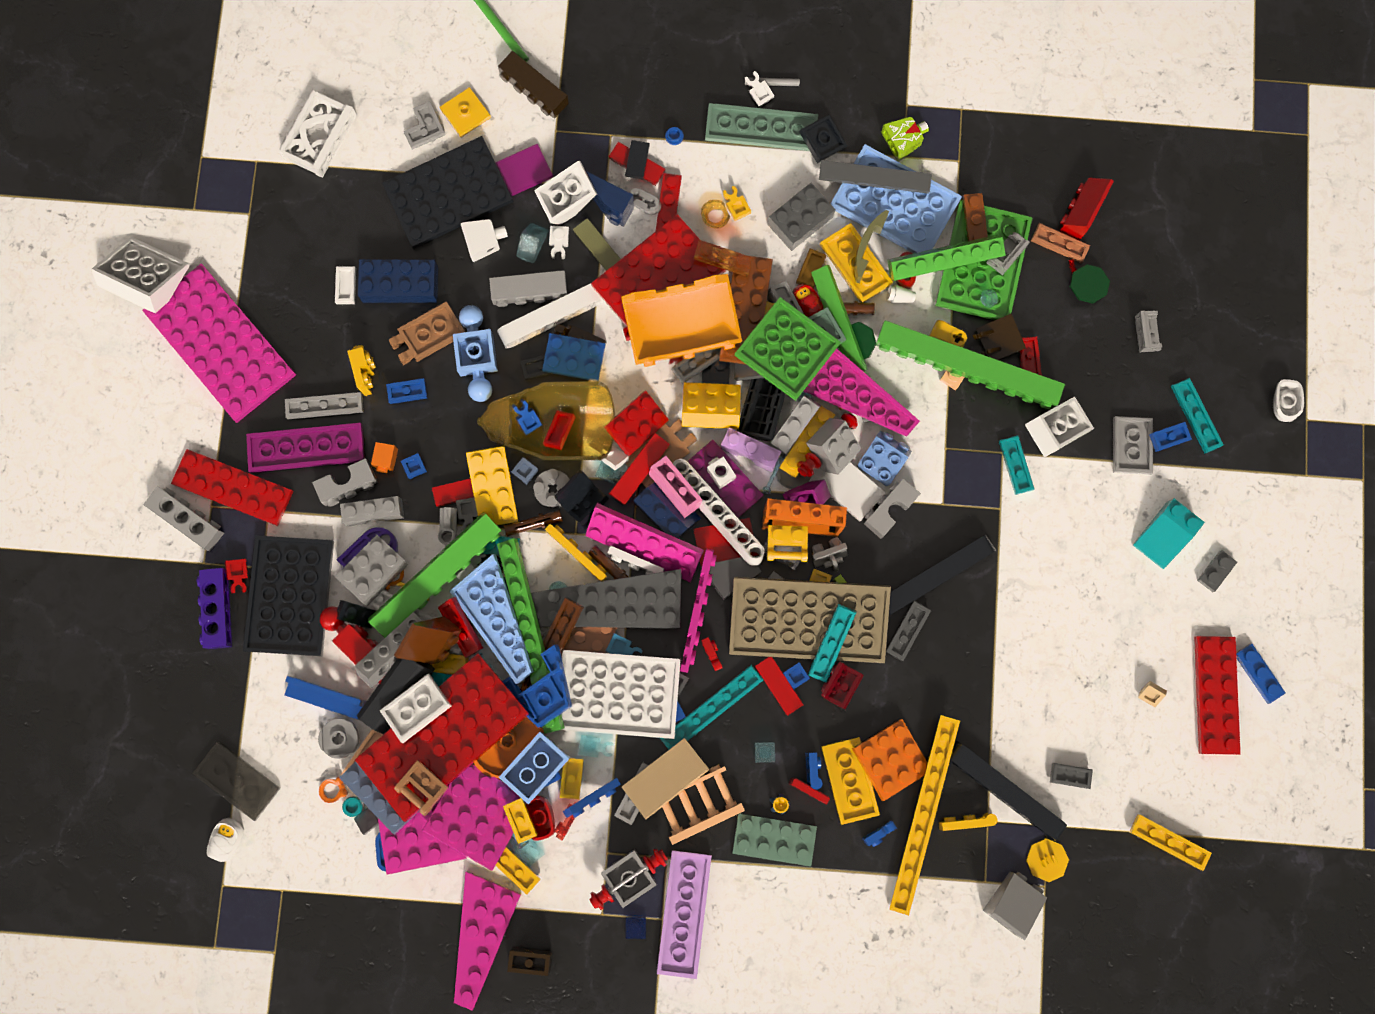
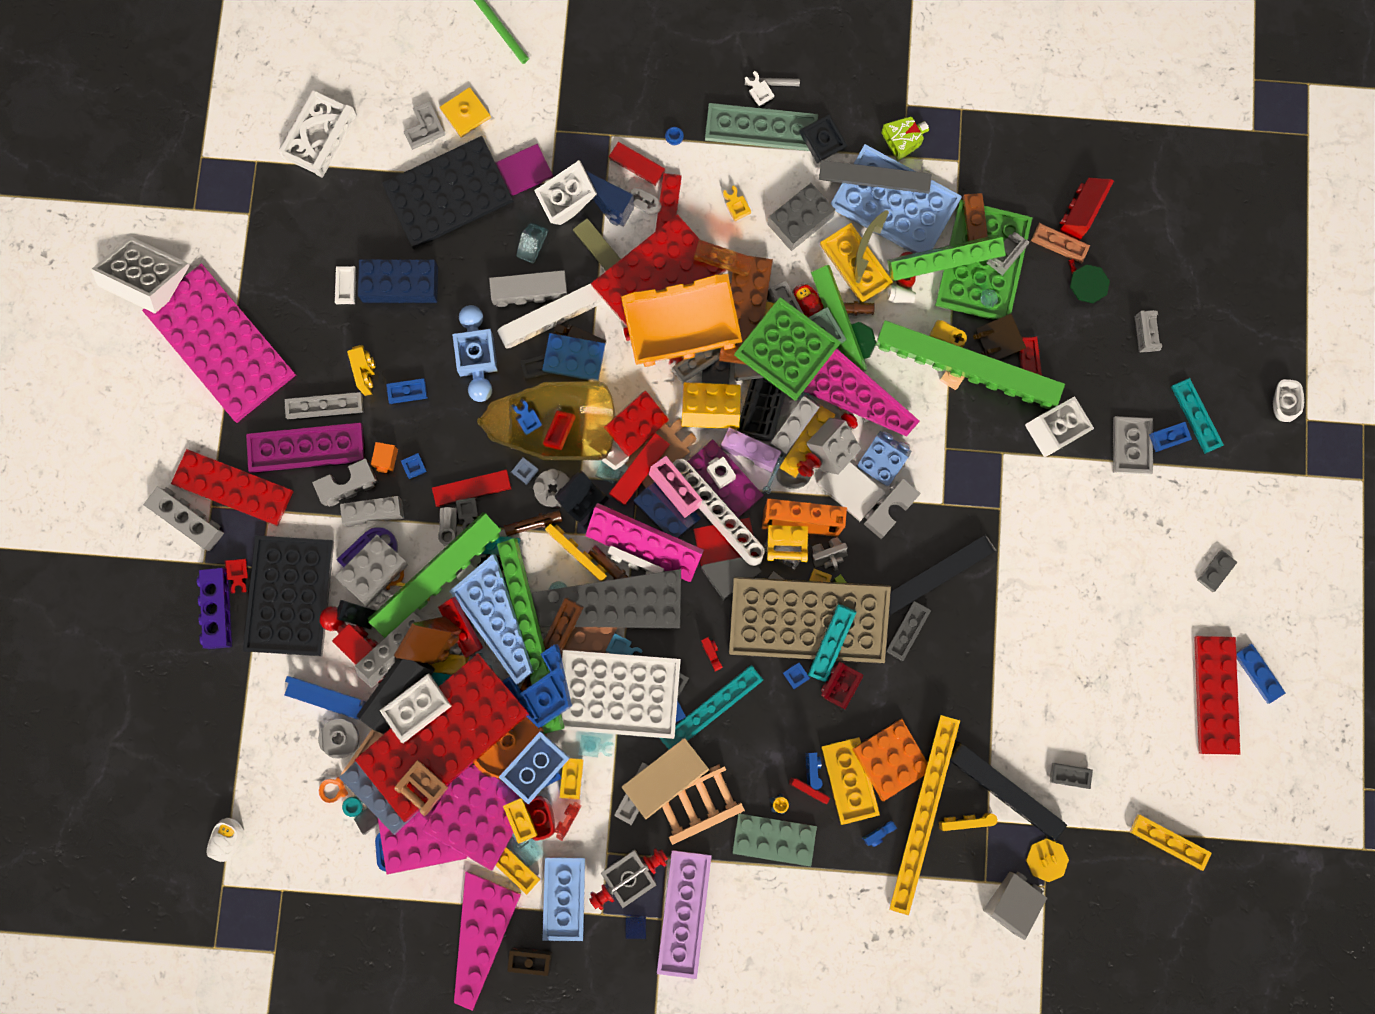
(236, 781): clear smoke tile -> none
(427, 333): medium nougat tile -> none
(482, 238): white torso -> none
(492, 484): yellow plate -> none
(533, 85): dark brown brick -> none
(558, 238): white plate -> none
(564, 899): none -> light blue plate
(592, 799): blue plate -> none
(637, 159): black tile -> none
(697, 615): dark pink wing -> none
(714, 205): clear yellow piece -> none
(764, 752): clear light blue plate -> none
(779, 685): red tile -> none
(809, 492): magenta slope -> none
(813, 261): pearl gold tile -> none
(1016, 465): teal tile -> none
(1152, 694): tan plate -> none
(1168, 533): teal slope -> none

